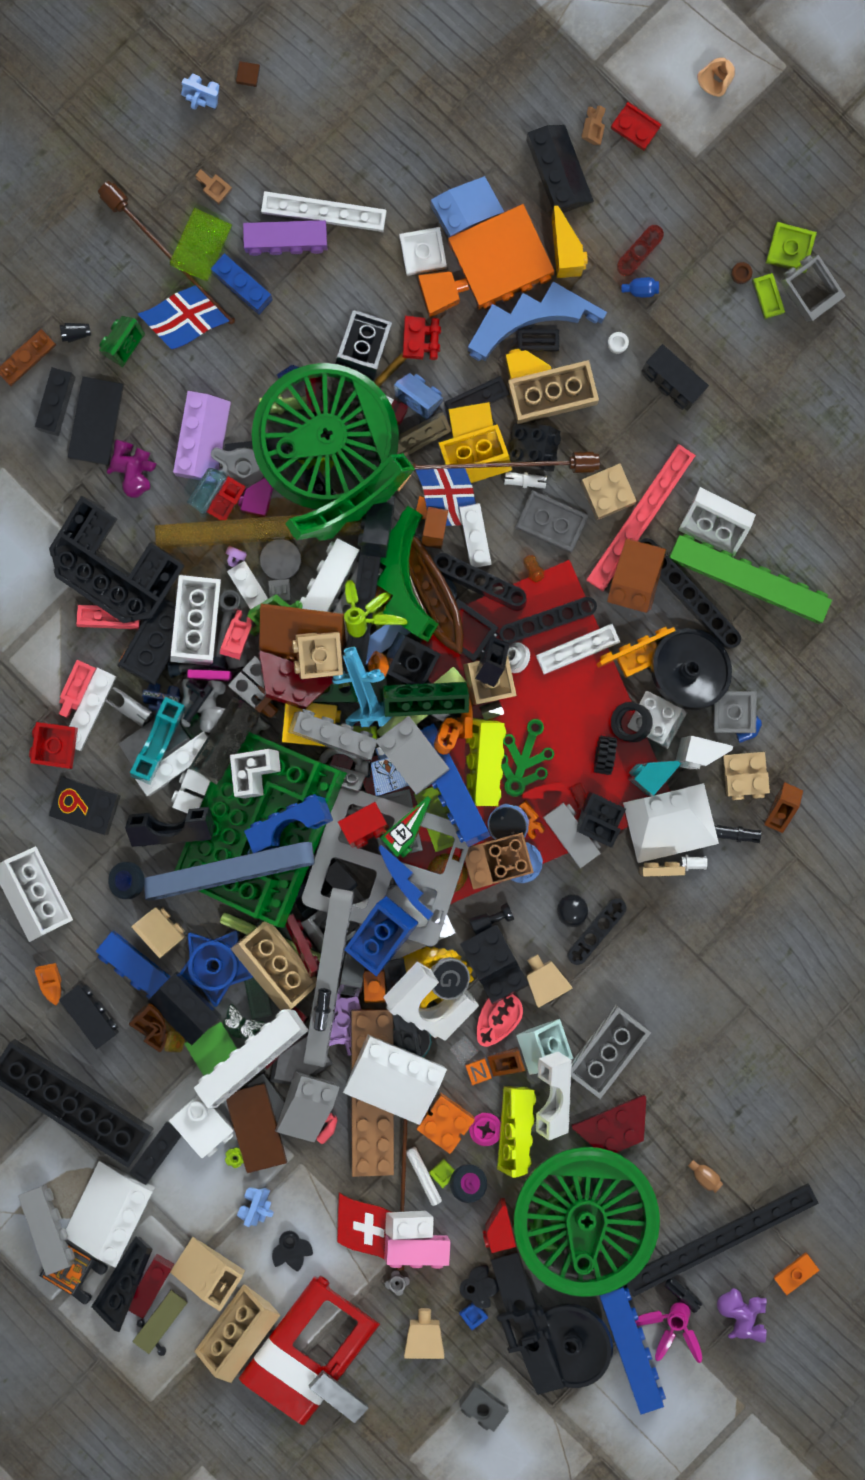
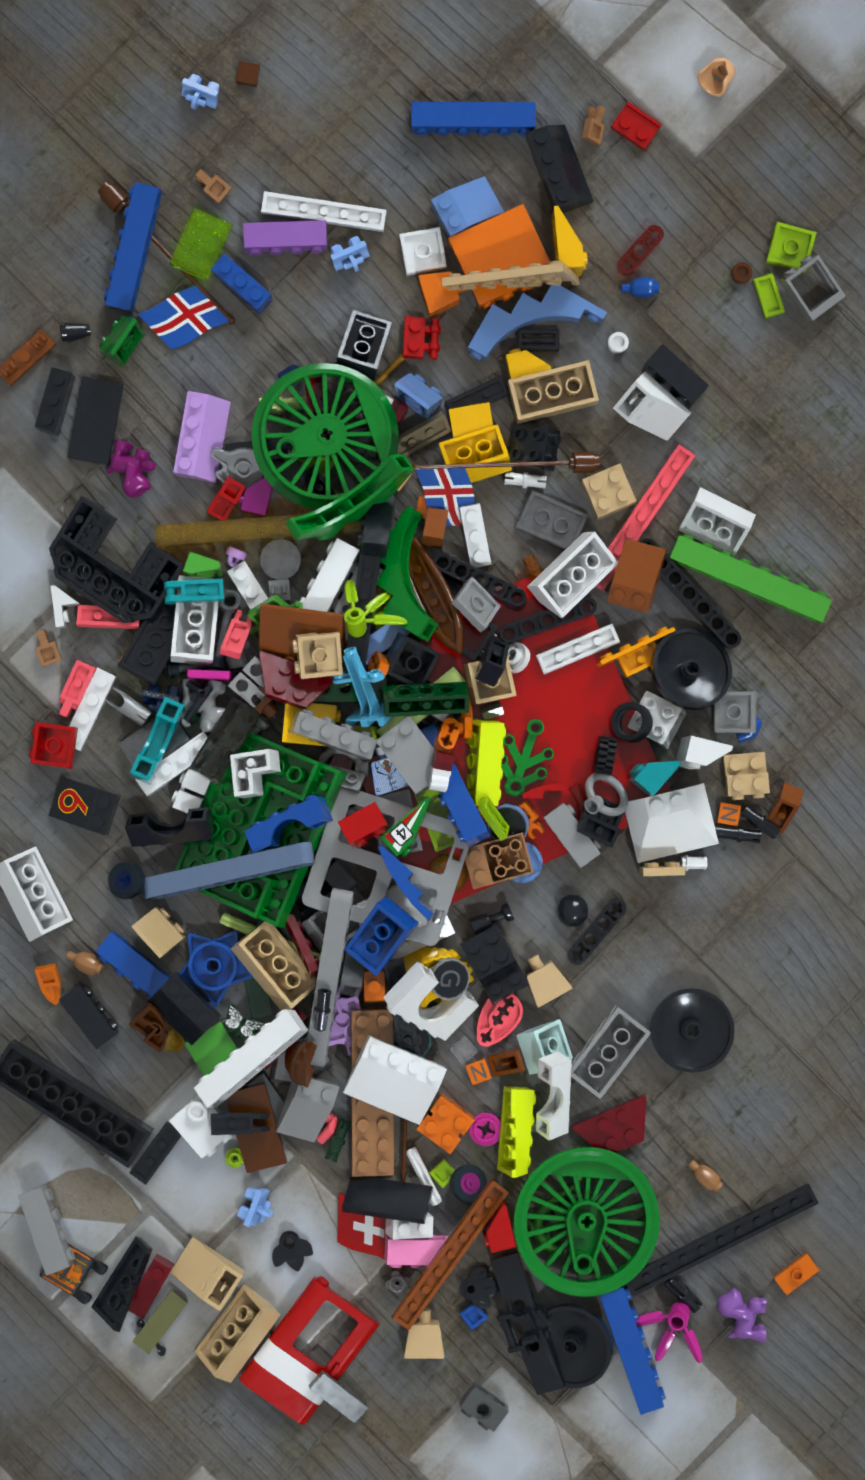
(48, 651): none -> medium nougat plate
(60, 601): none -> white slope
(86, 962): none -> medium nougat plant
(108, 1213): white slope -> none
(133, 247): none -> blue brick
(194, 591): none -> teal plate
(202, 566): none -> bright green tile
(207, 490): clear light blue brick -> none
(237, 1123): none -> black hinge
(298, 1061): none -> reddish brown brick
(337, 1140): none -> clear green pin
(350, 256): none -> light blue hips
(387, 1199): none -> black tile
(440, 770): none -> leg
(449, 1254): none -> dark orange plate
(473, 118): none -> blue brick
(476, 604): none -> light grey hinge
(493, 818): none -> lime tile
(513, 278): none -> tan wing
(573, 574): none -> white slope
(596, 804): none -> light grey piece
(652, 408): none -> white slope
(692, 1030): none -> black dish
(728, 814): none -> orange tile
(760, 822): none -> black axle

